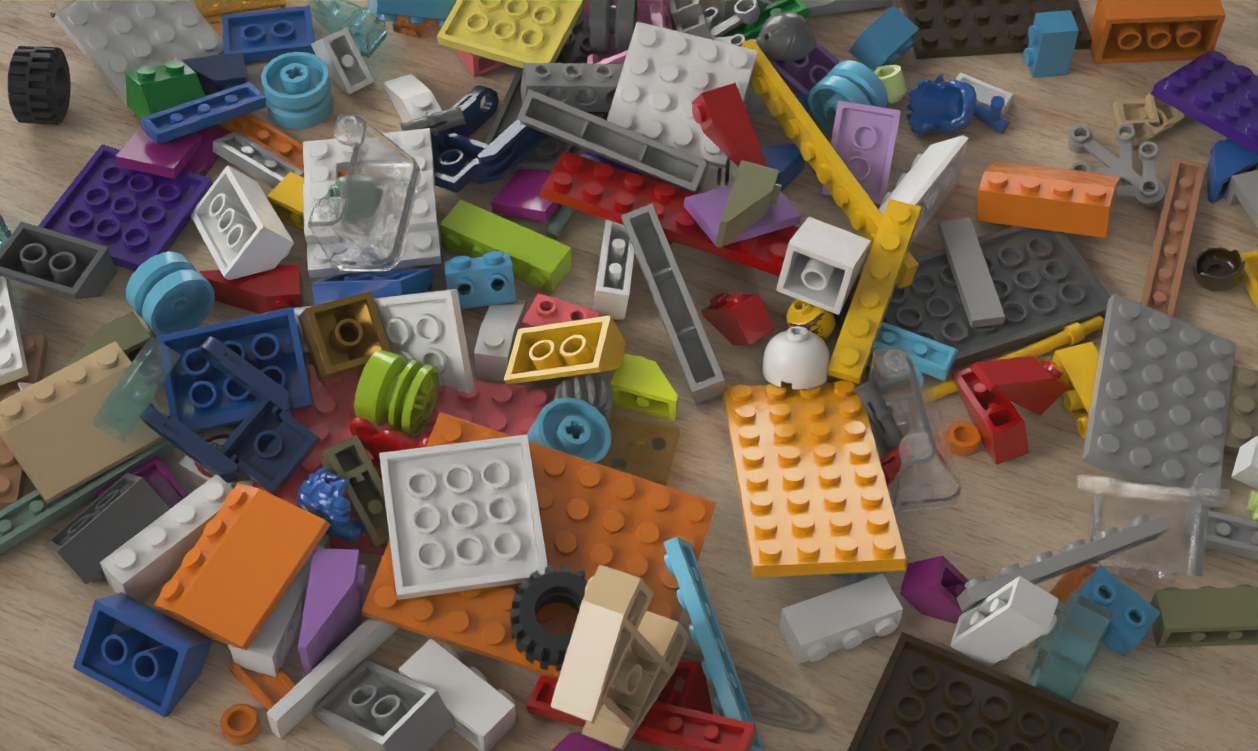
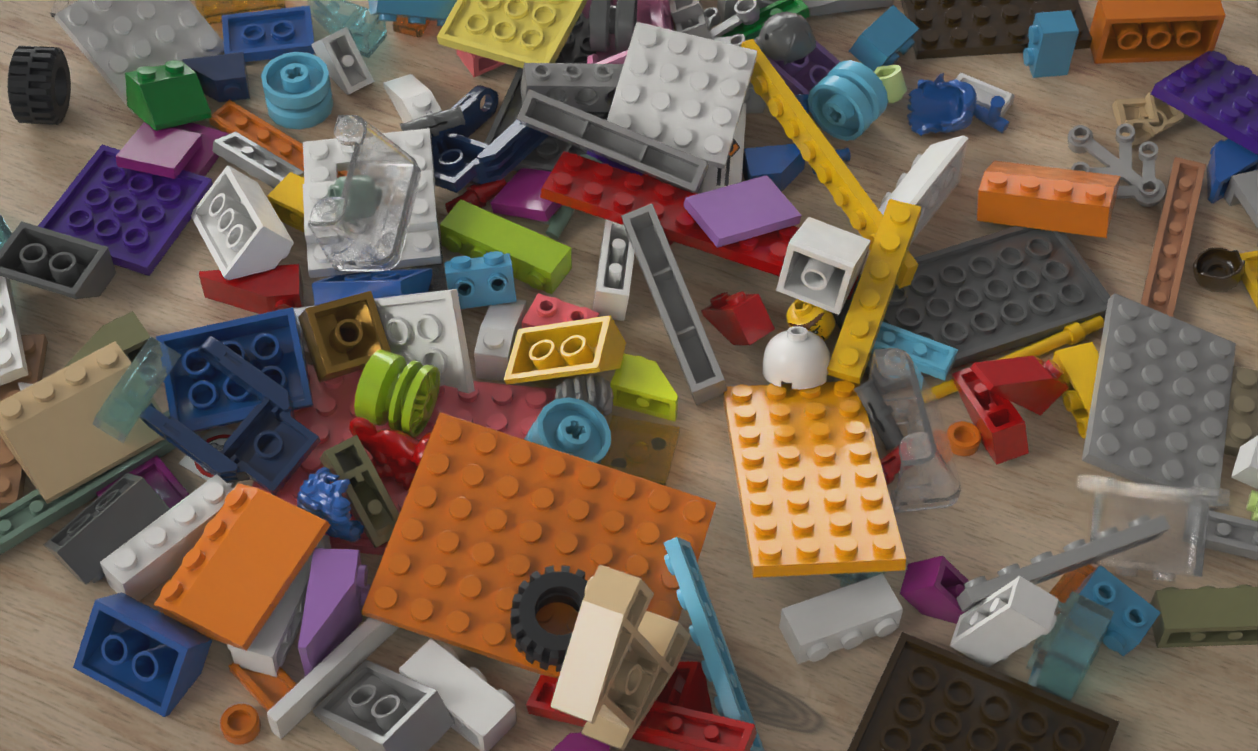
(170, 293): medium azure wheel -> none
(203, 113): blue plate -> none
(462, 516): white plate -> none
(478, 194): none -> red pin
(728, 124): red slope -> none
(748, 200): olive slope -> none
(866, 142): lavender plate -> none
(971, 273): light grey tile -> none

